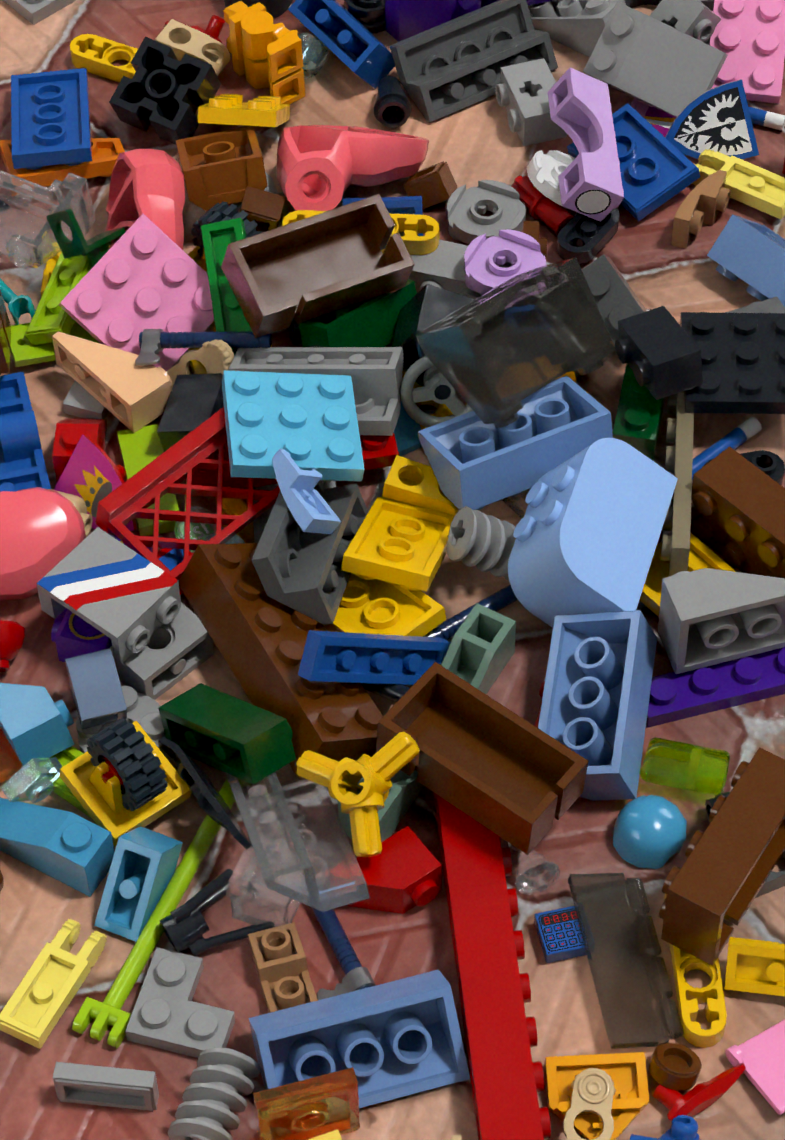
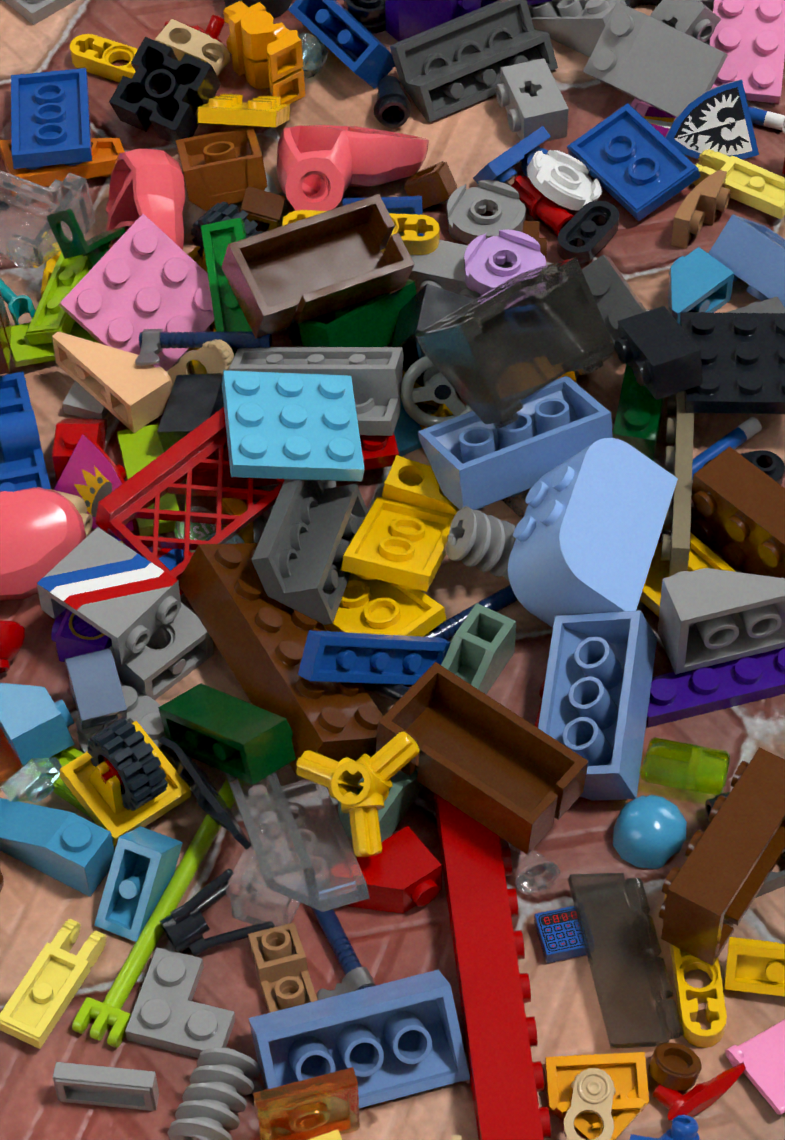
(302, 499): light blue slope -> none
(502, 167): none -> blue plate
(584, 112): lavender arch -> none
(698, 284): none -> dark azure slope

